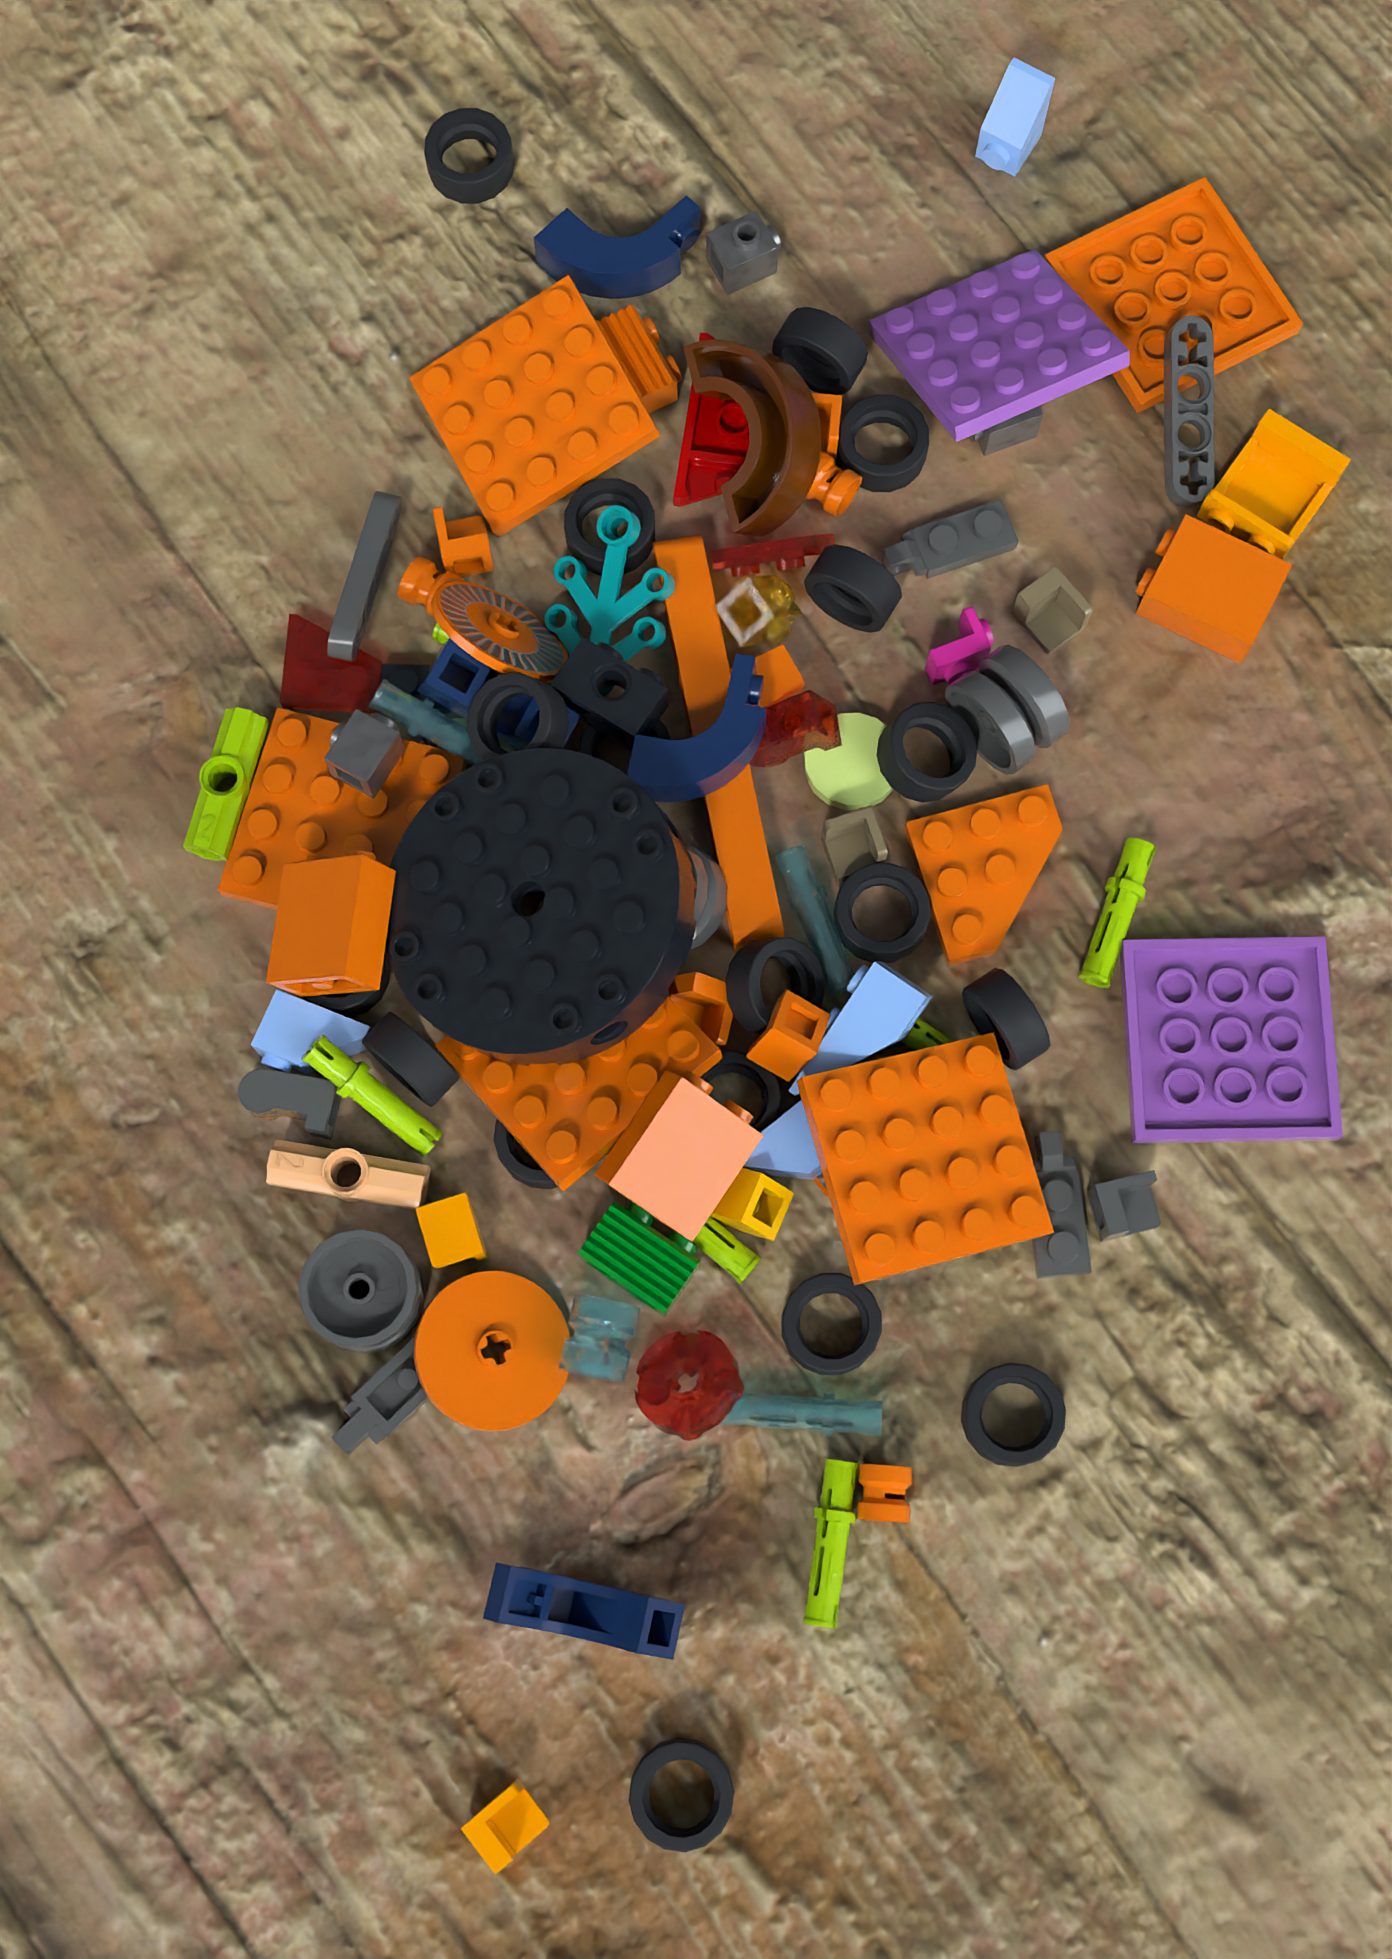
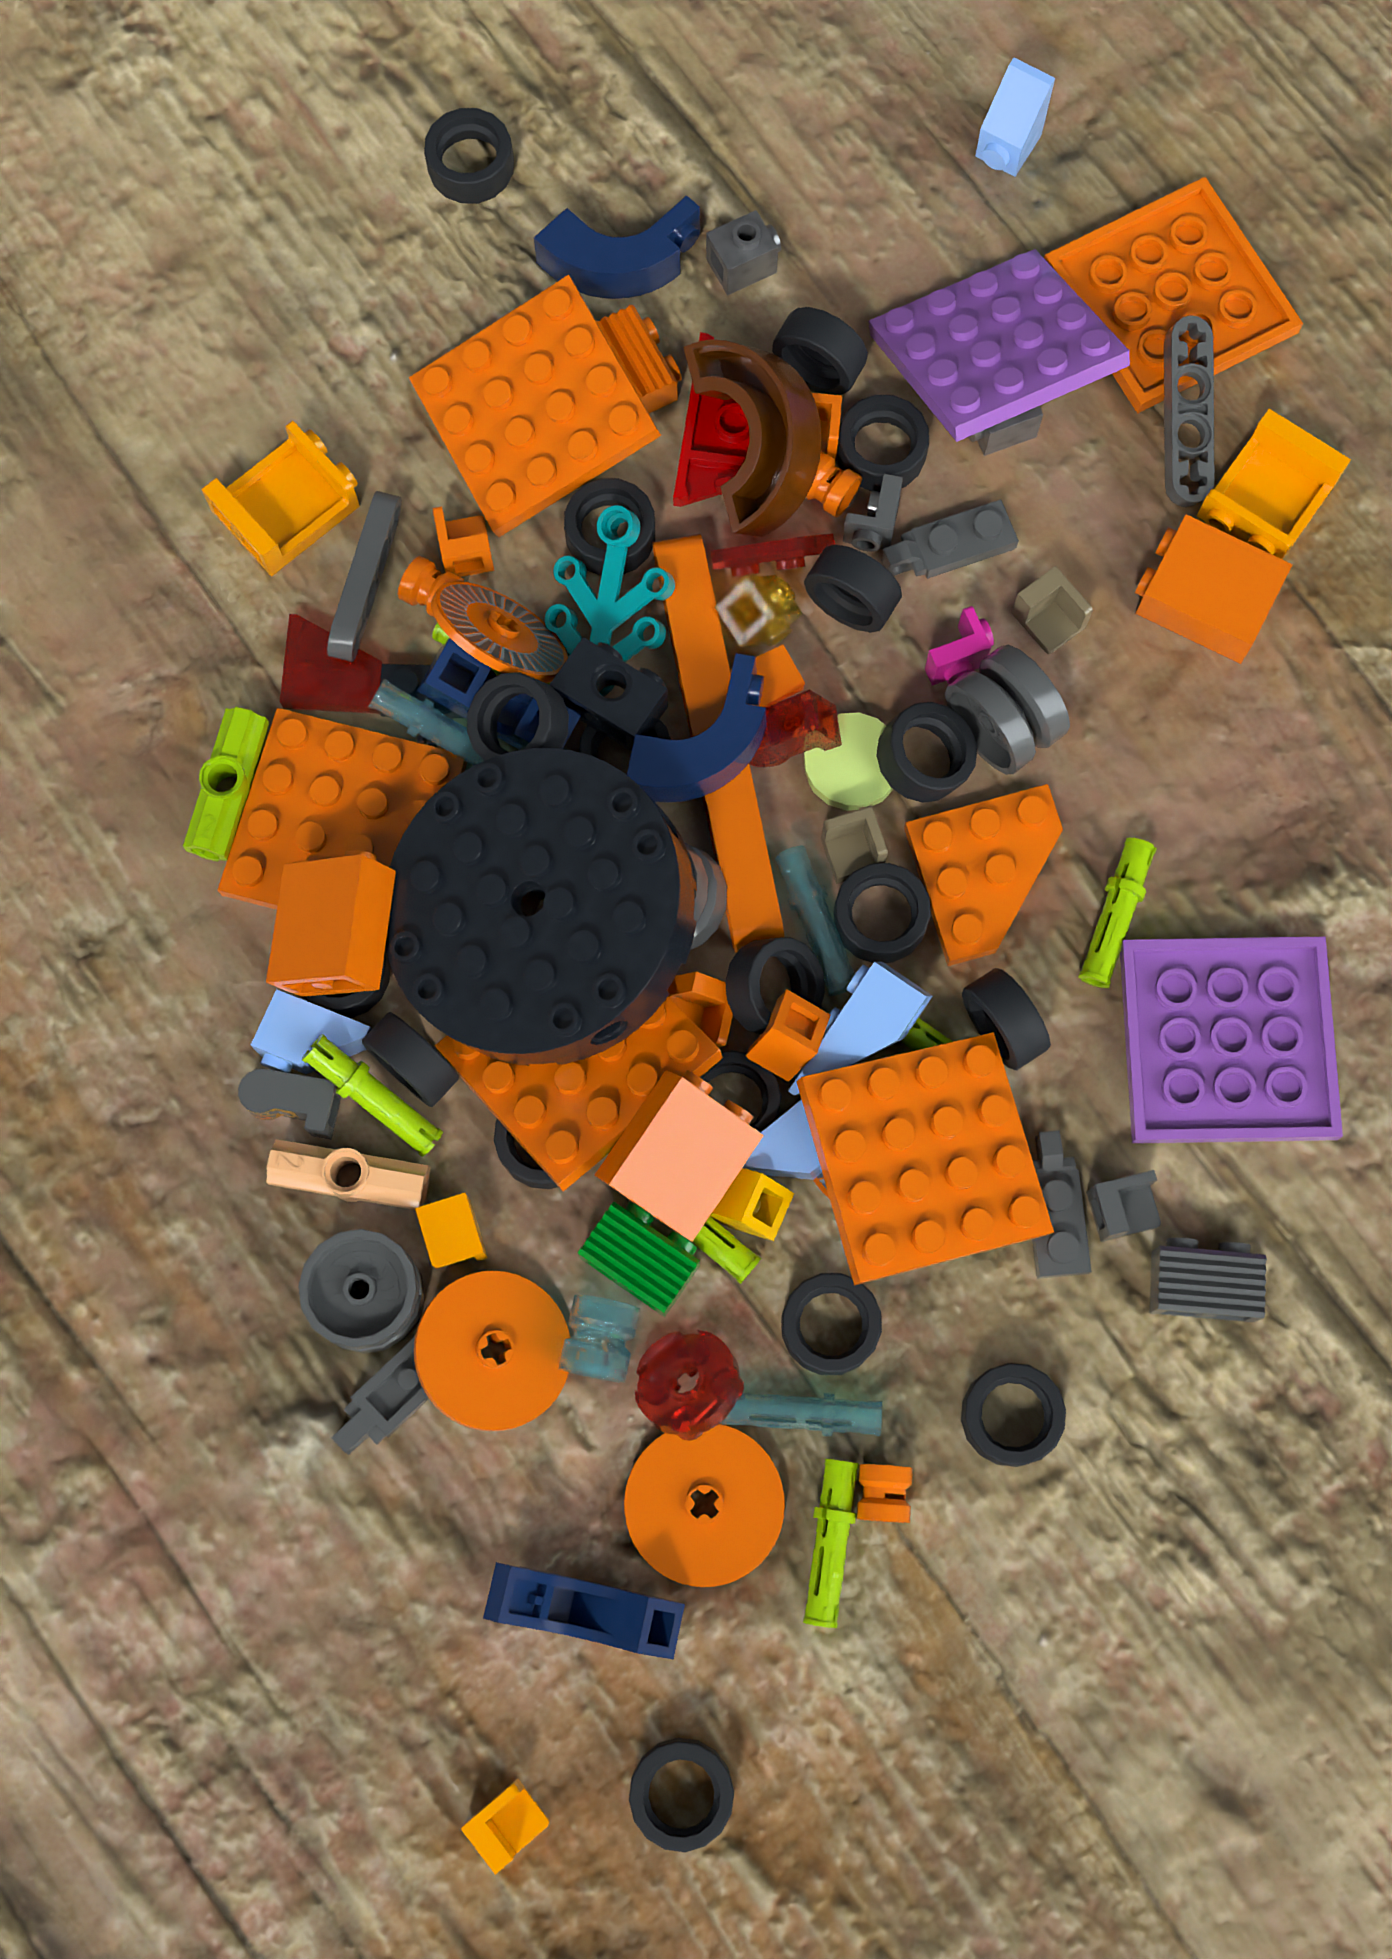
(285, 500): none -> light orange panel
(364, 751): flat silver brick -> none
(704, 1549): none -> orange piece
(877, 528): none -> dark grey bracket
(1208, 1282): none -> dark grey brick

